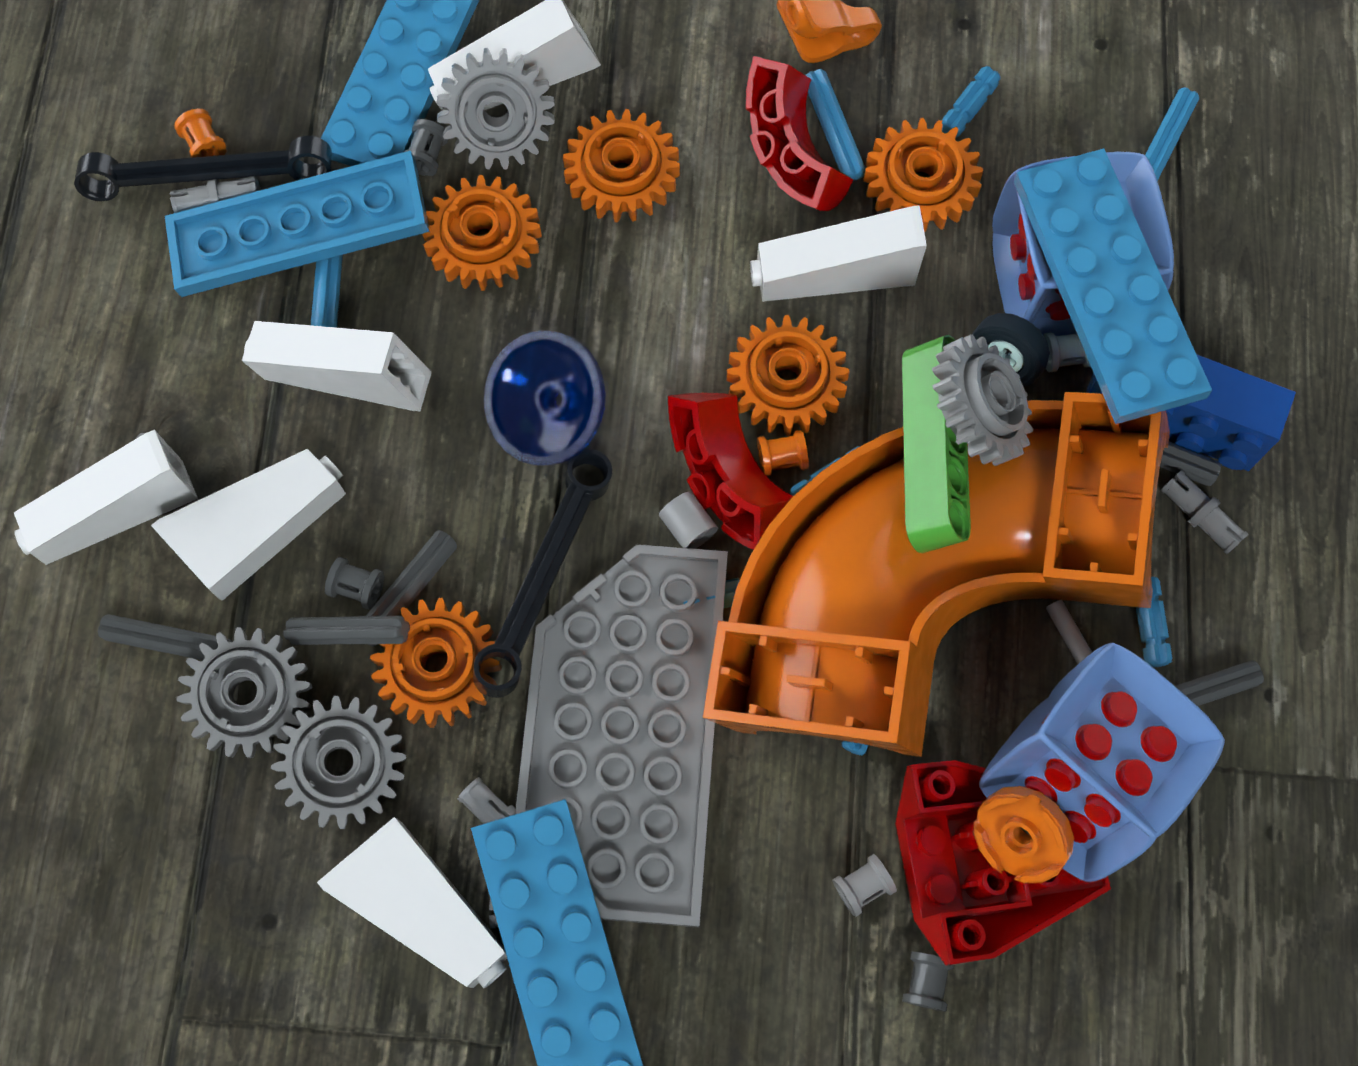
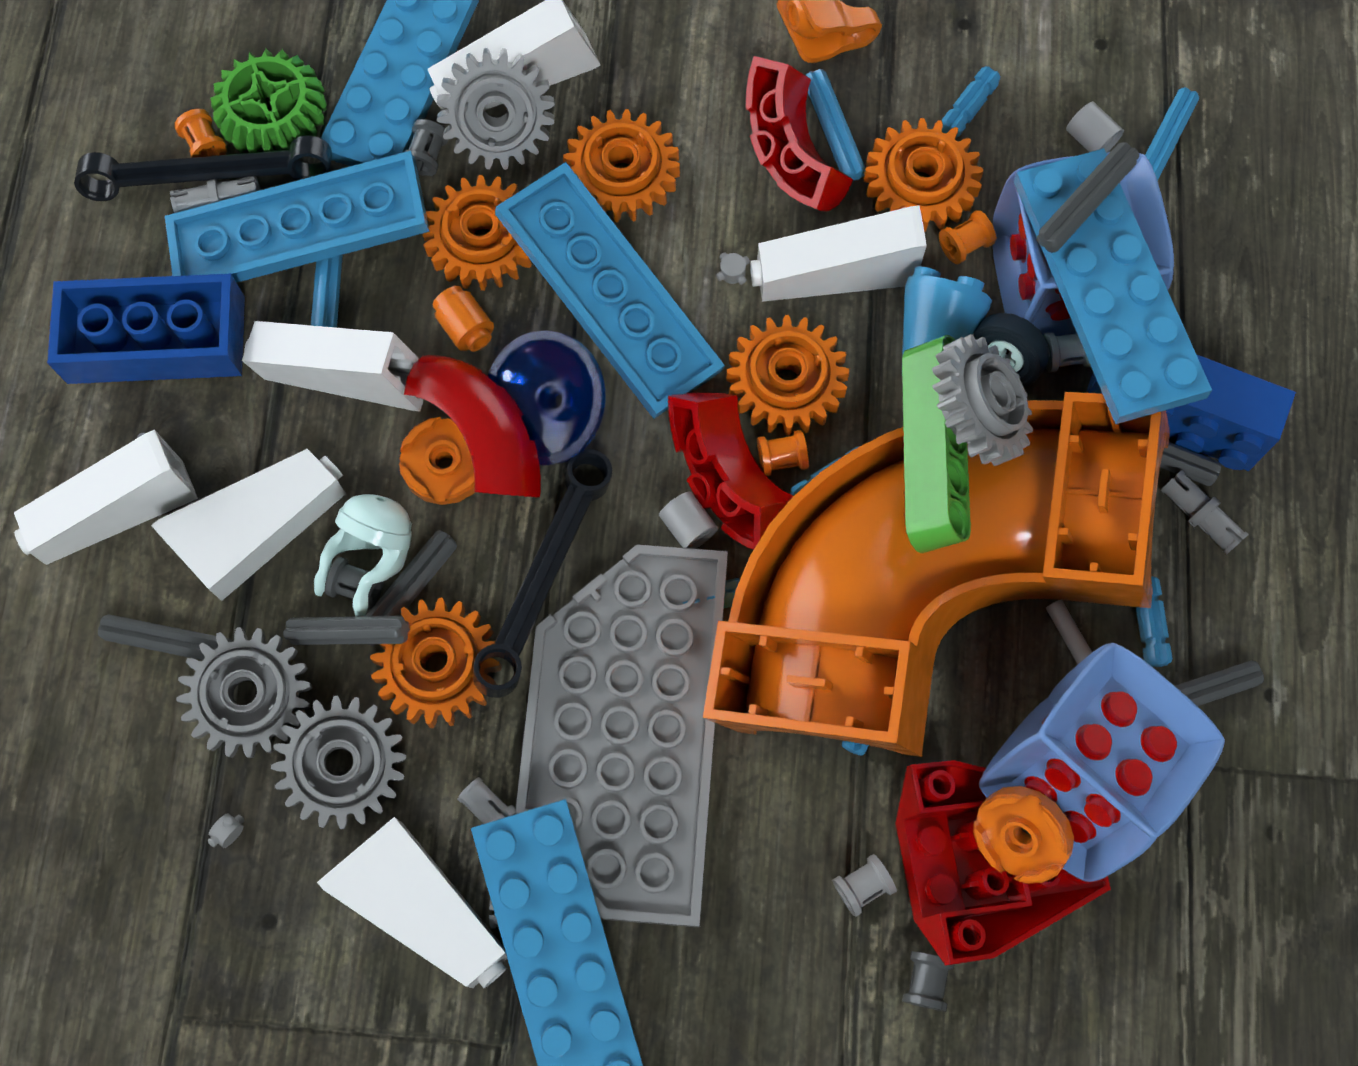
(146, 328): none -> blue brick
(226, 830): none -> light grey piece
(242, 103): none -> bright green gear
(368, 523): none -> light aqua hair
(420, 458): none -> orange plate
(463, 319): none -> orange brick
(488, 419): none -> red brick
(609, 289): none -> dark azure plate
(732, 268): none -> light grey piece
(941, 307): none -> dark azure cone
(967, 237): none -> orange bush
(1087, 197): none -> dark grey axle
(1094, 128): none -> light grey beam

